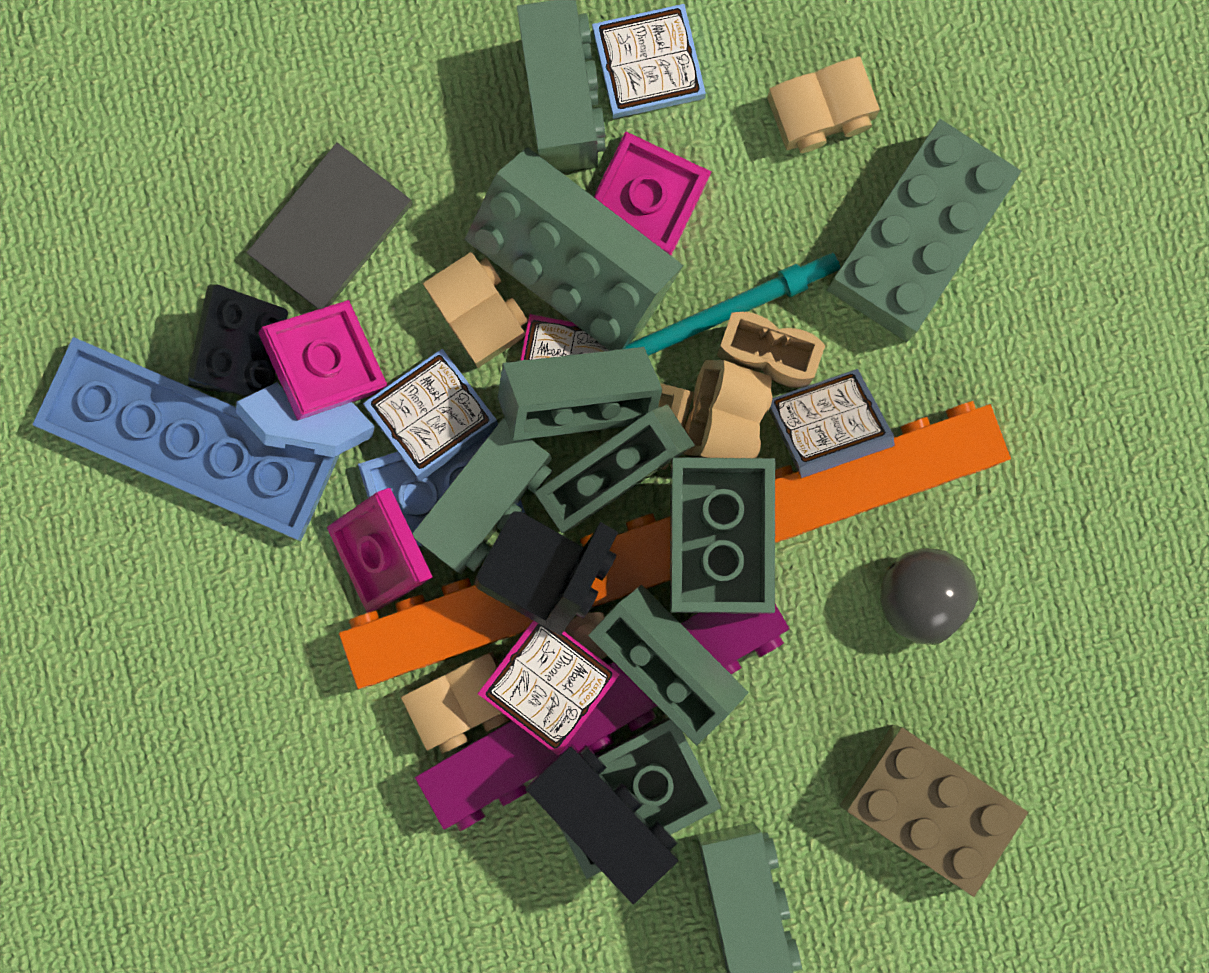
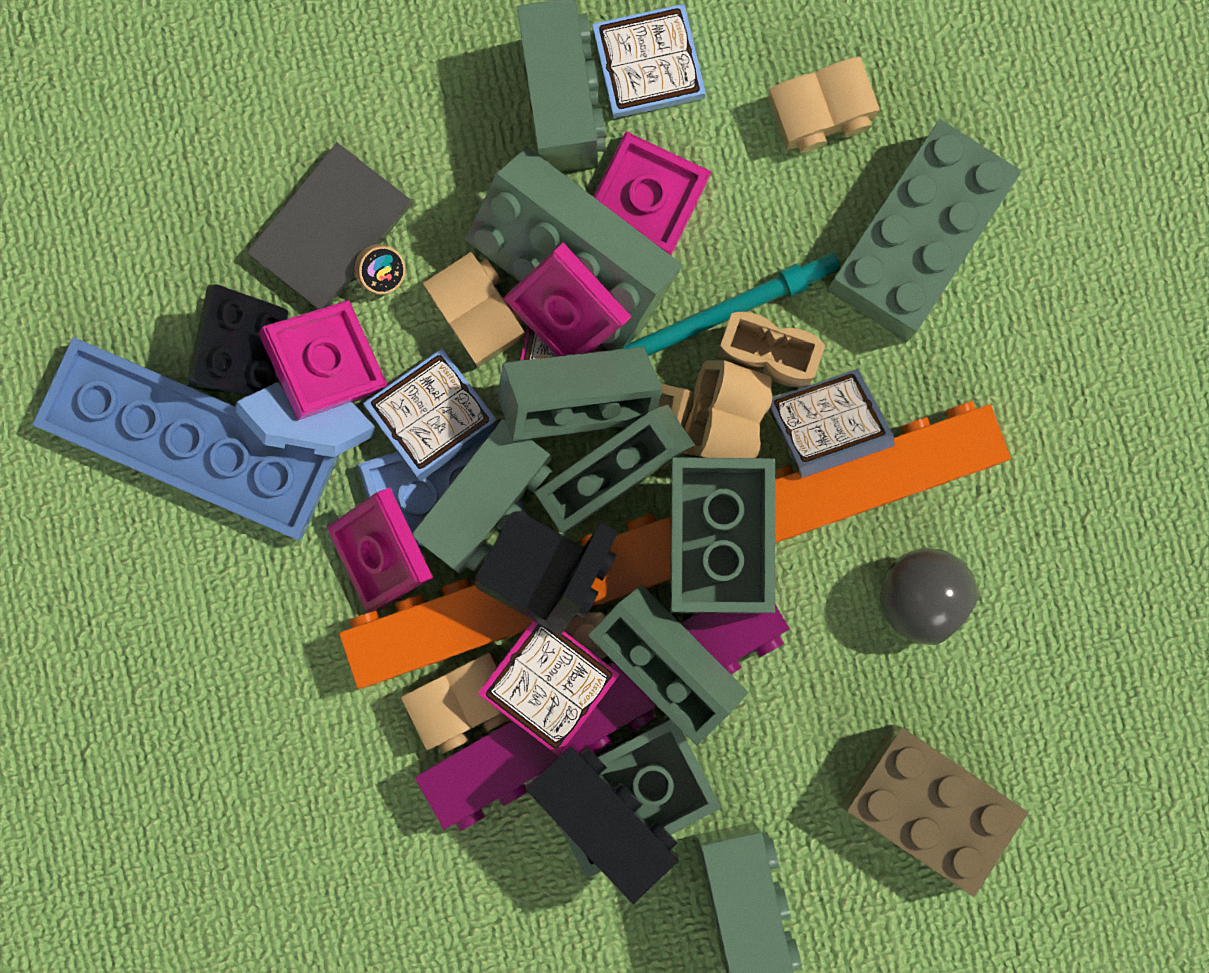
(380, 269): none -> tile
(566, 305): none -> dark pink tile

